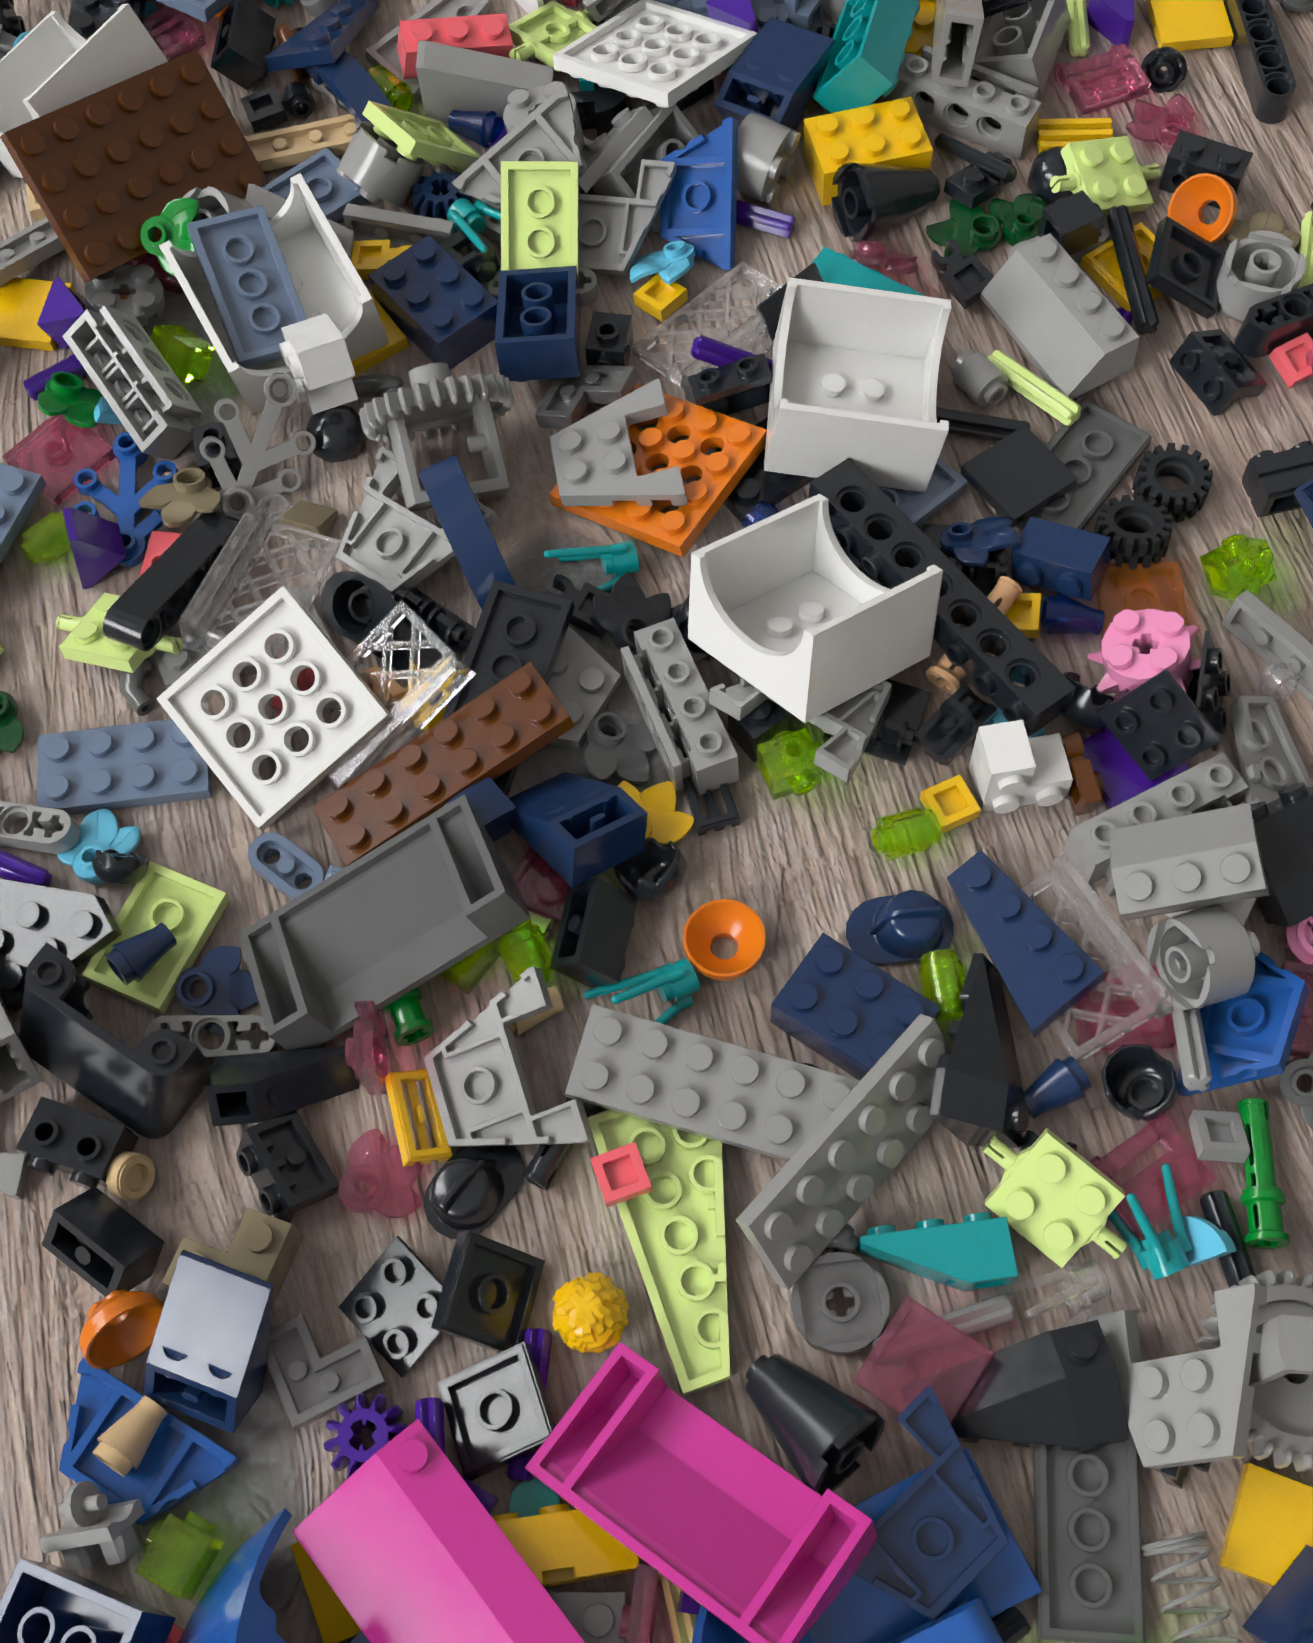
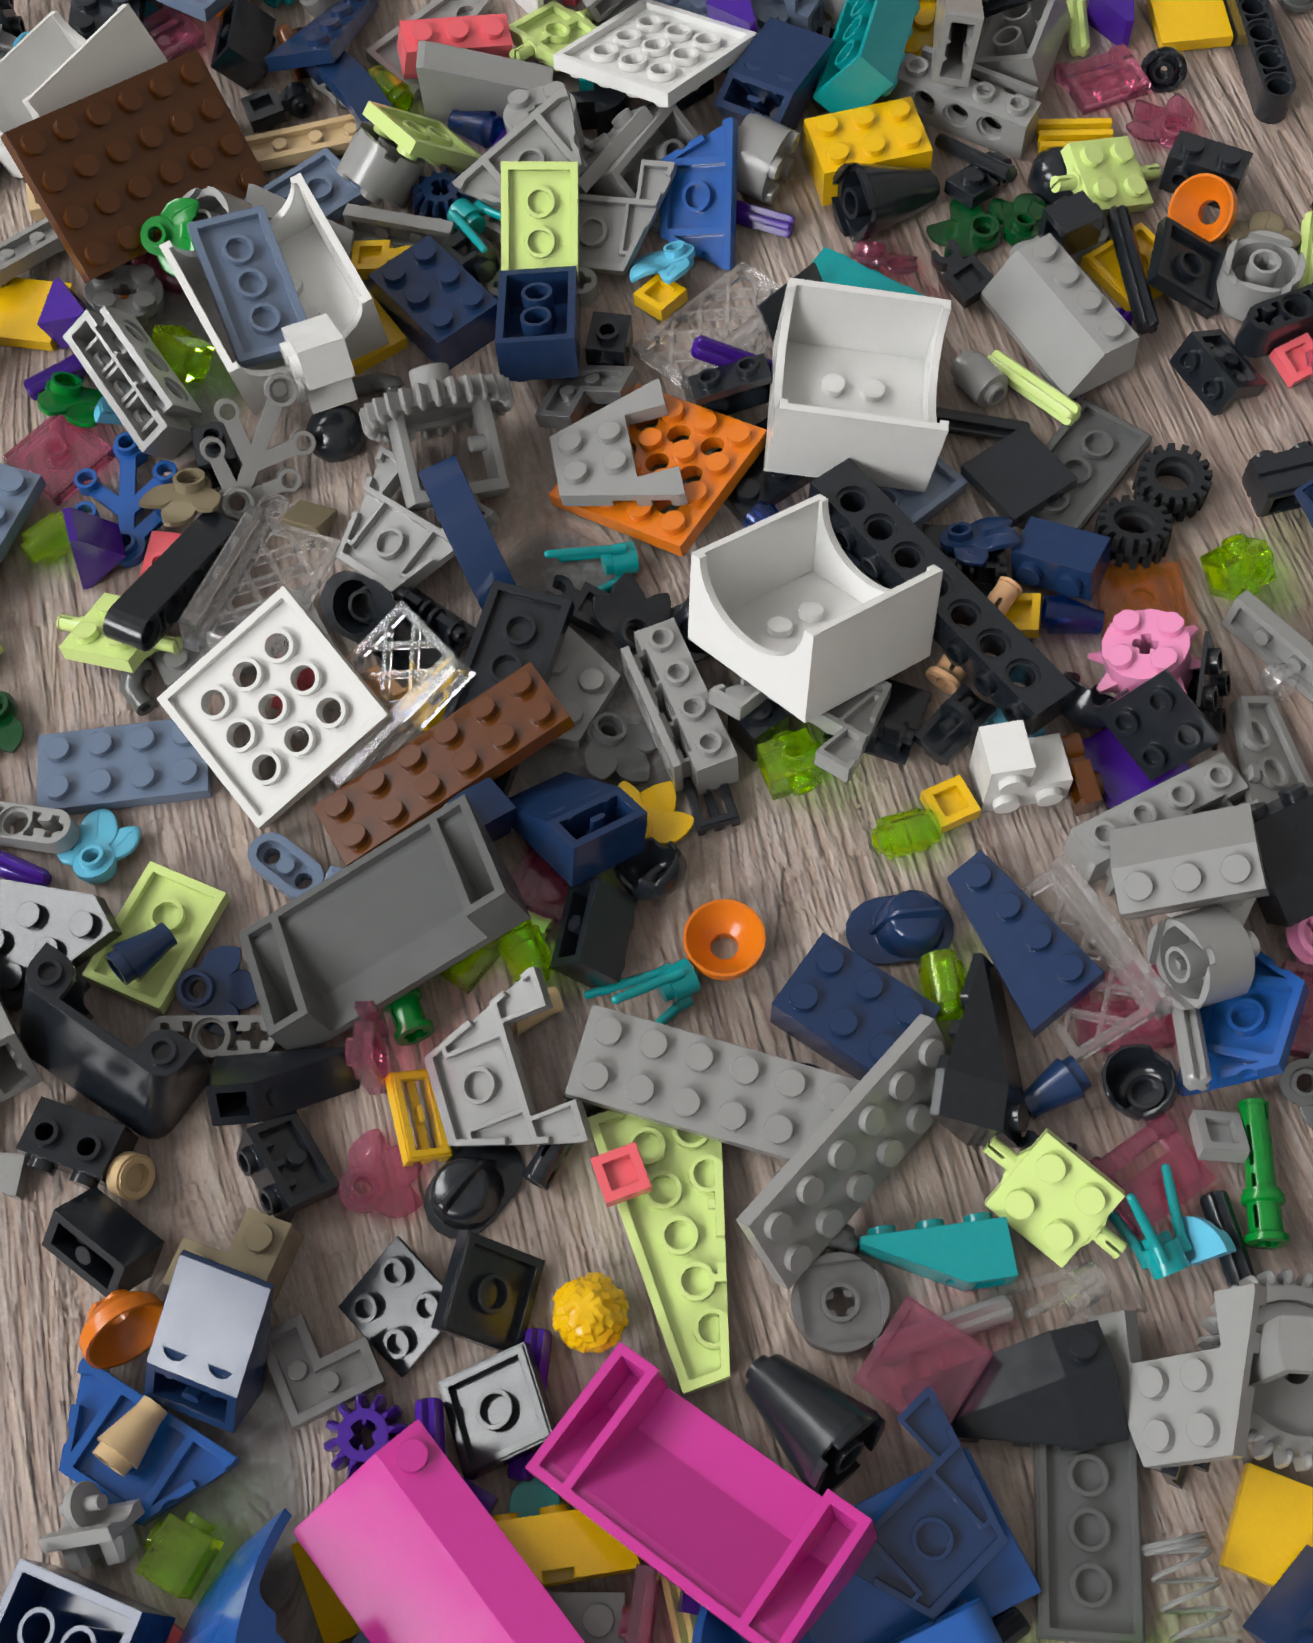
(119, 867): black plate -> none

